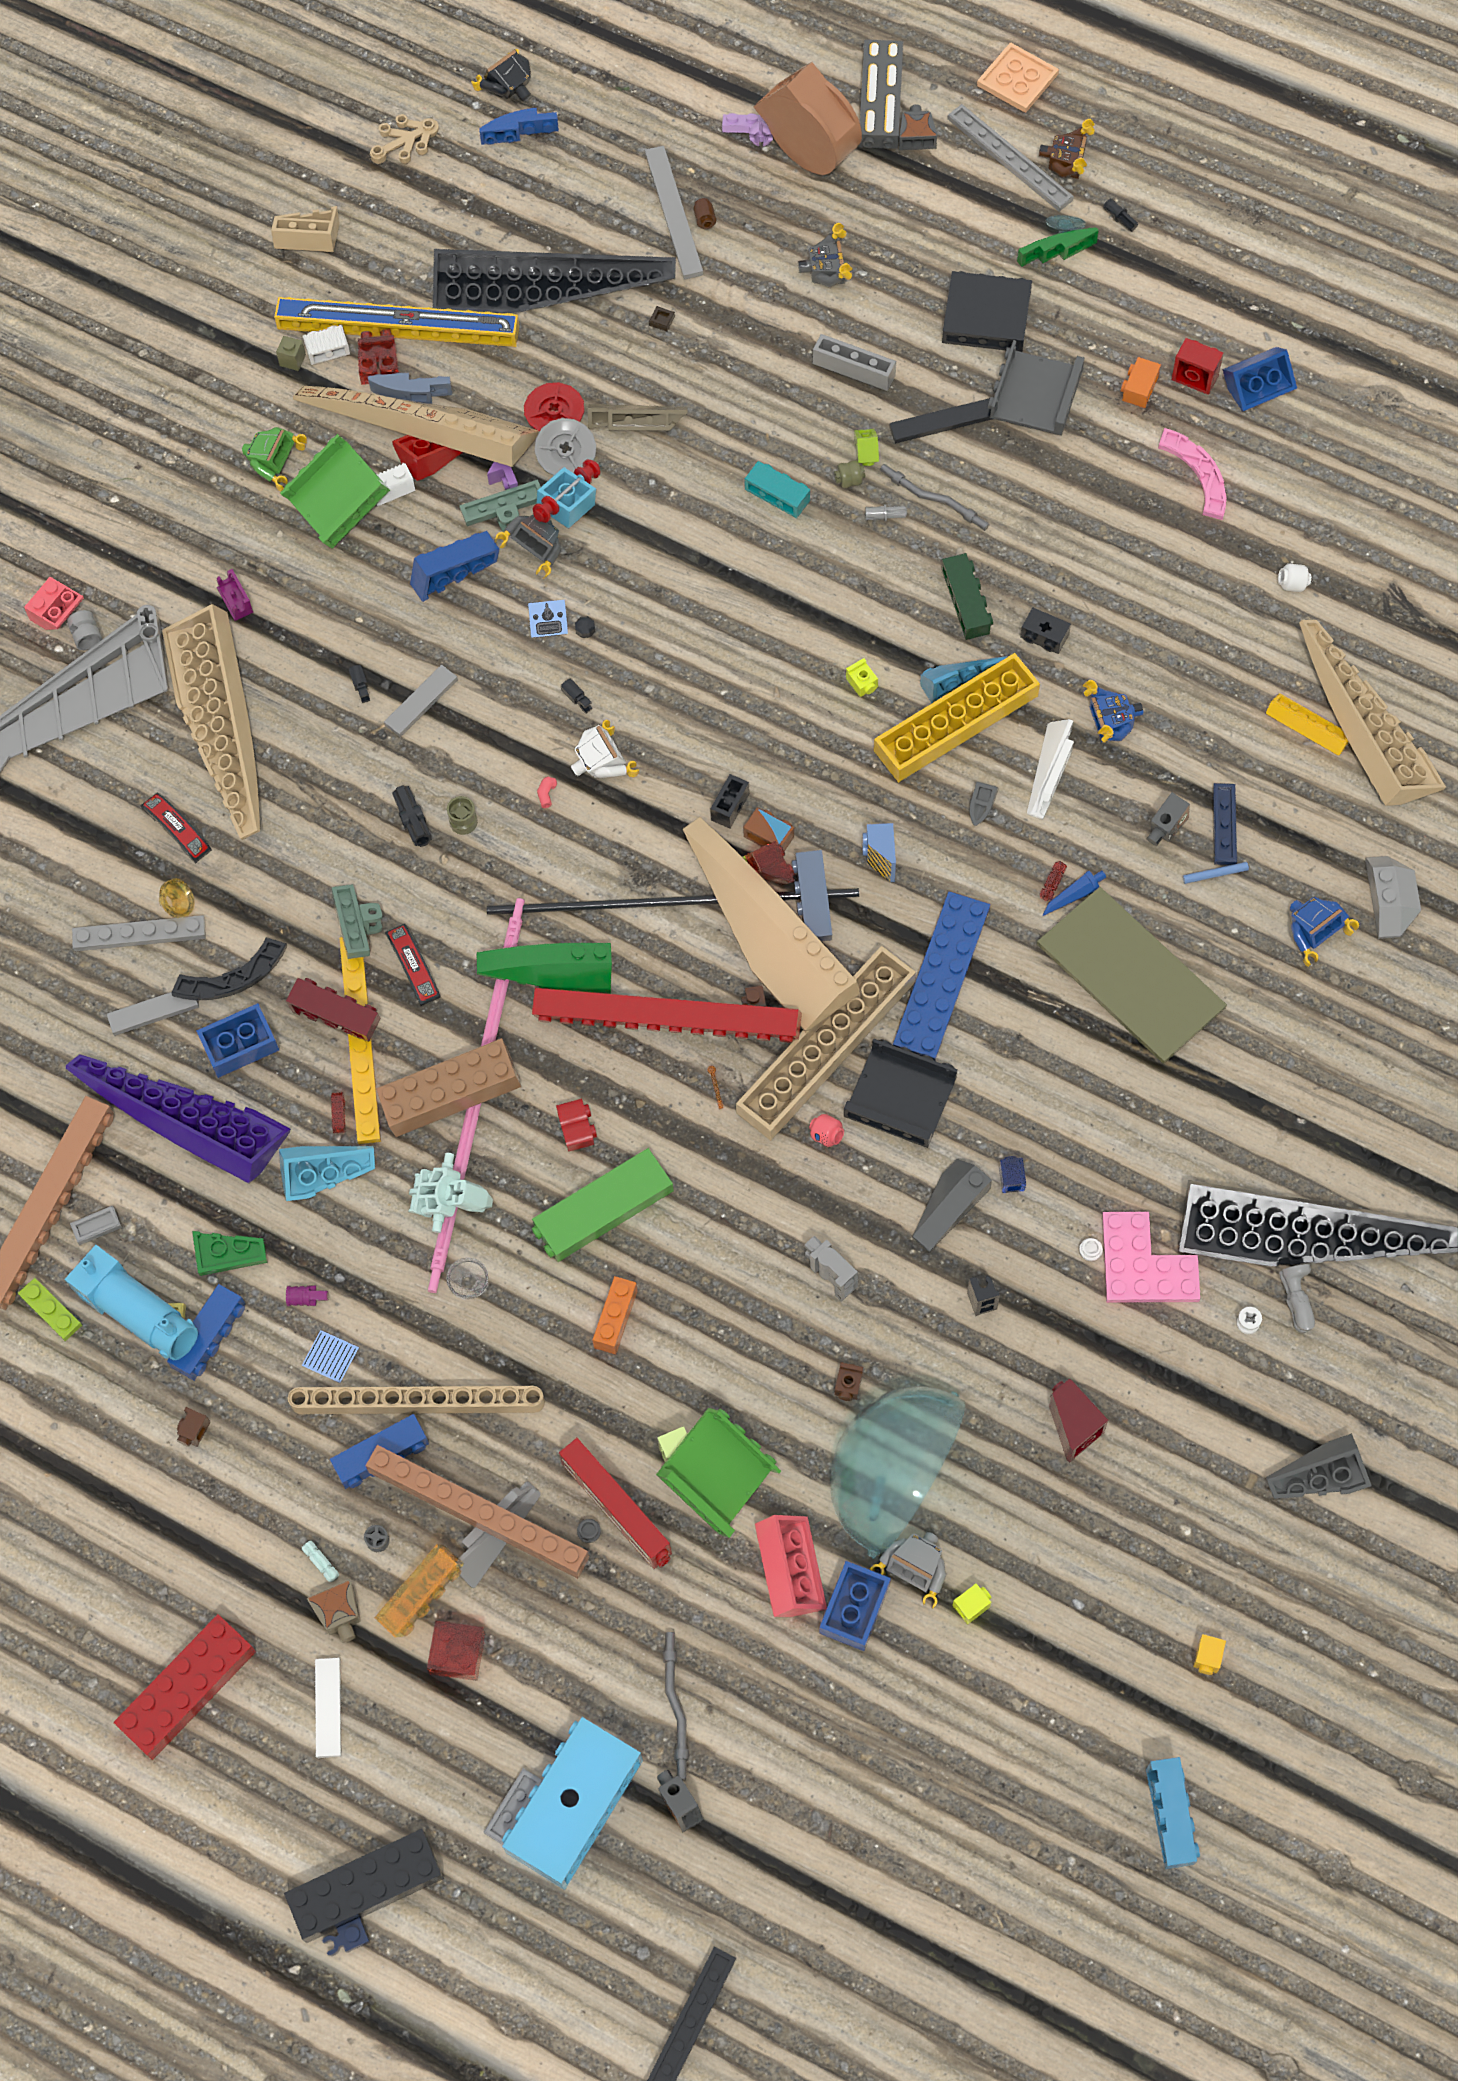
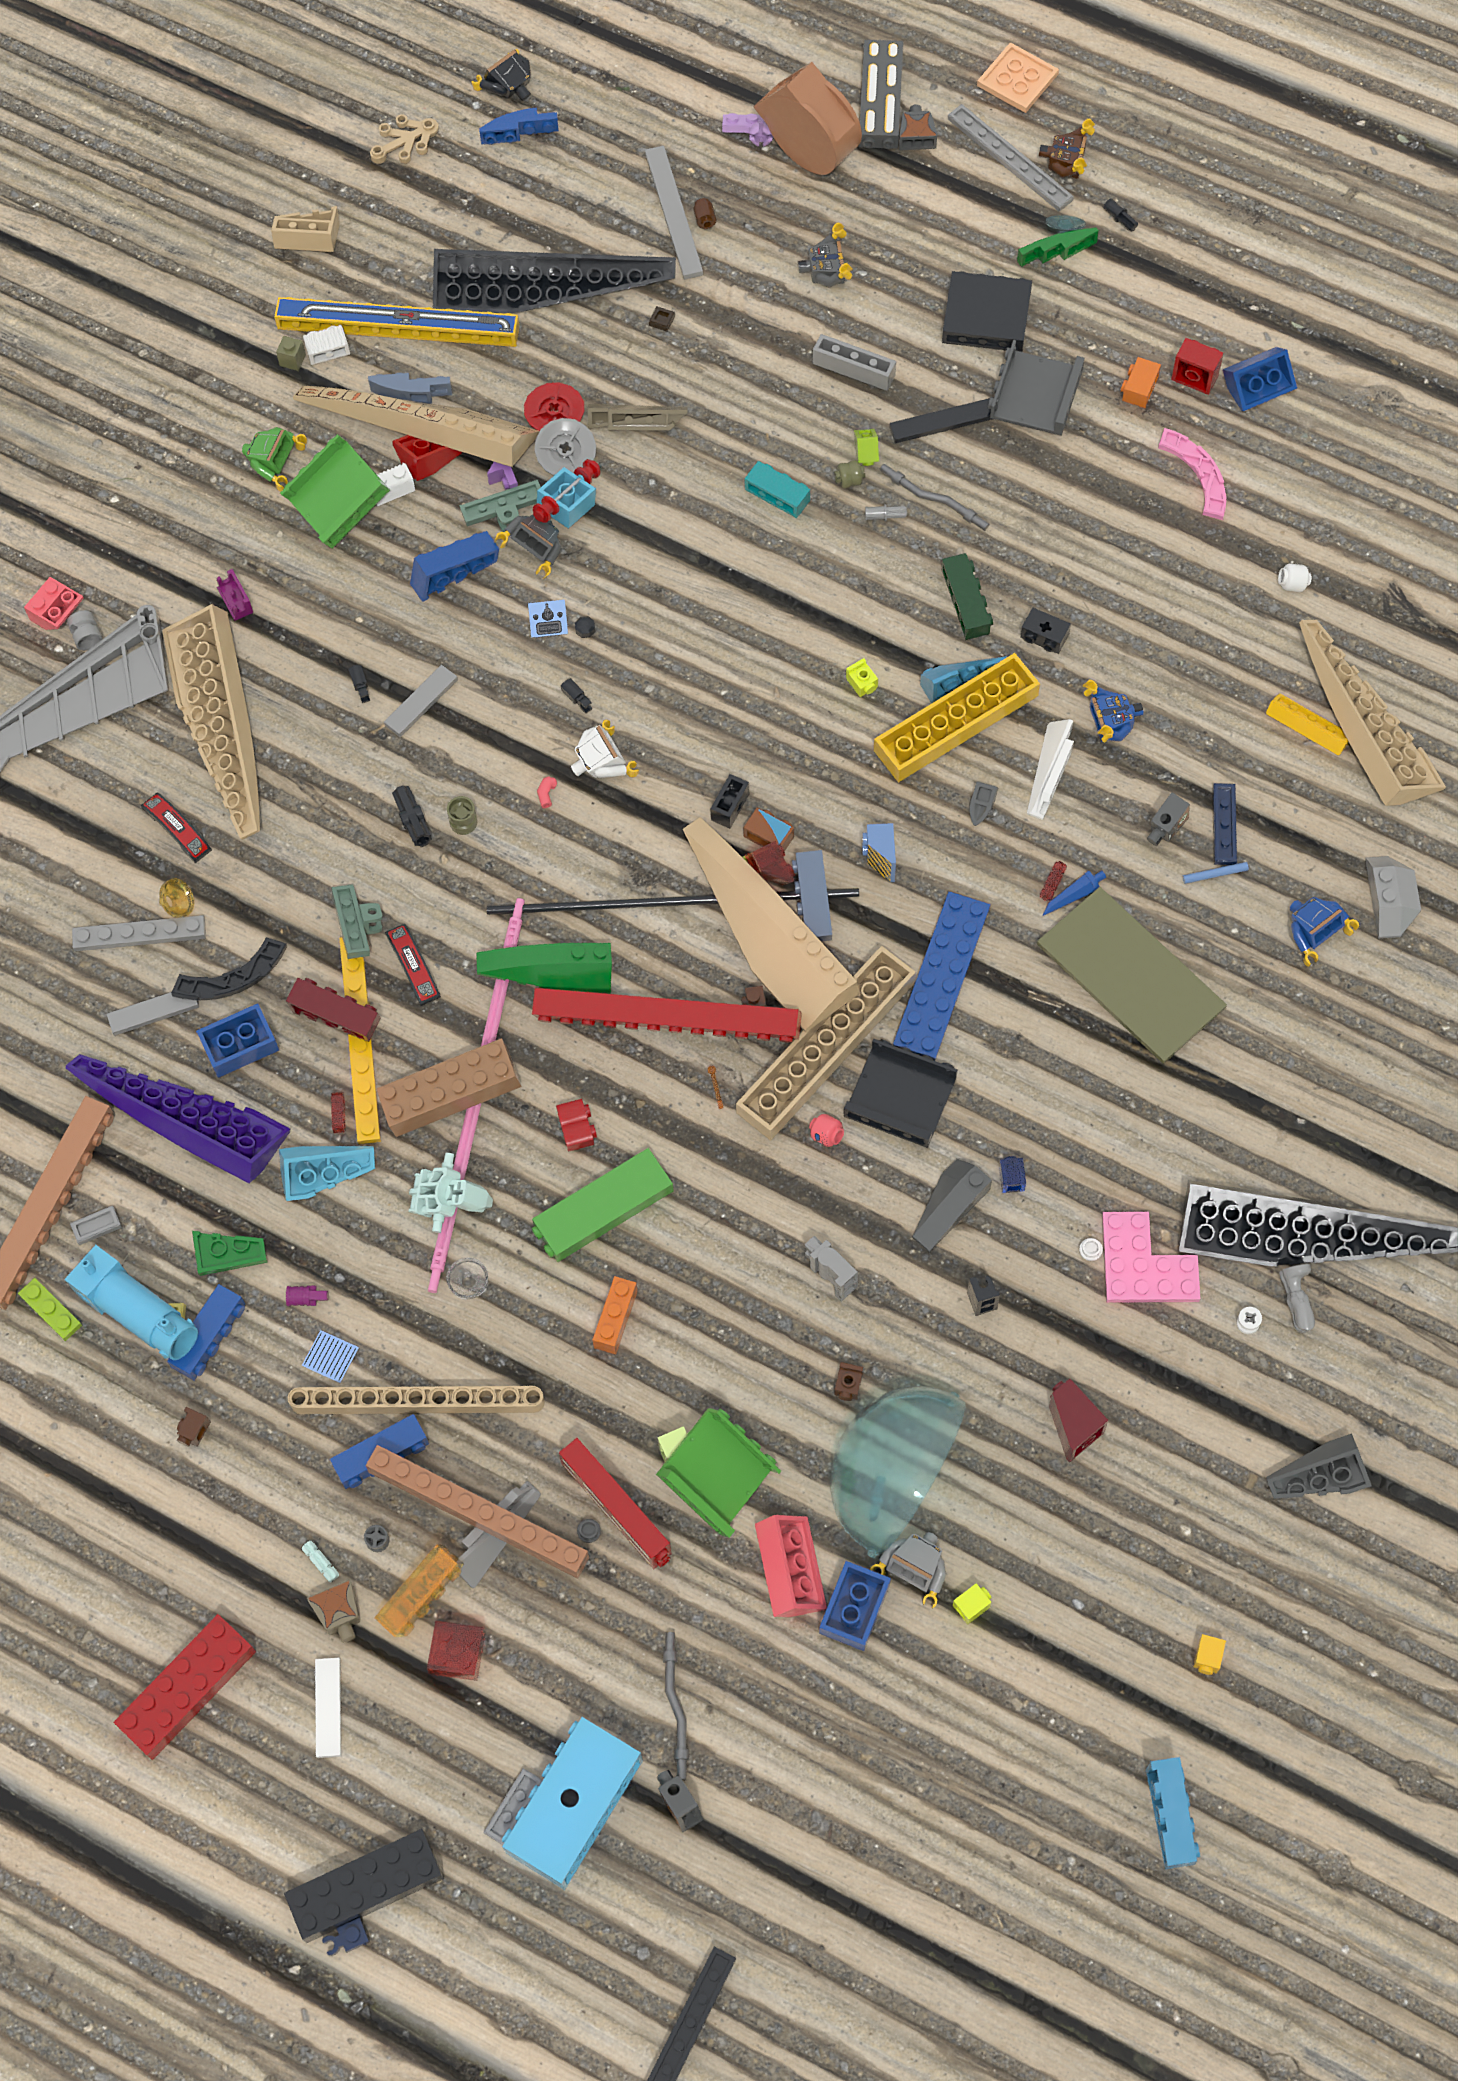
(375, 350): clear red hips -> none

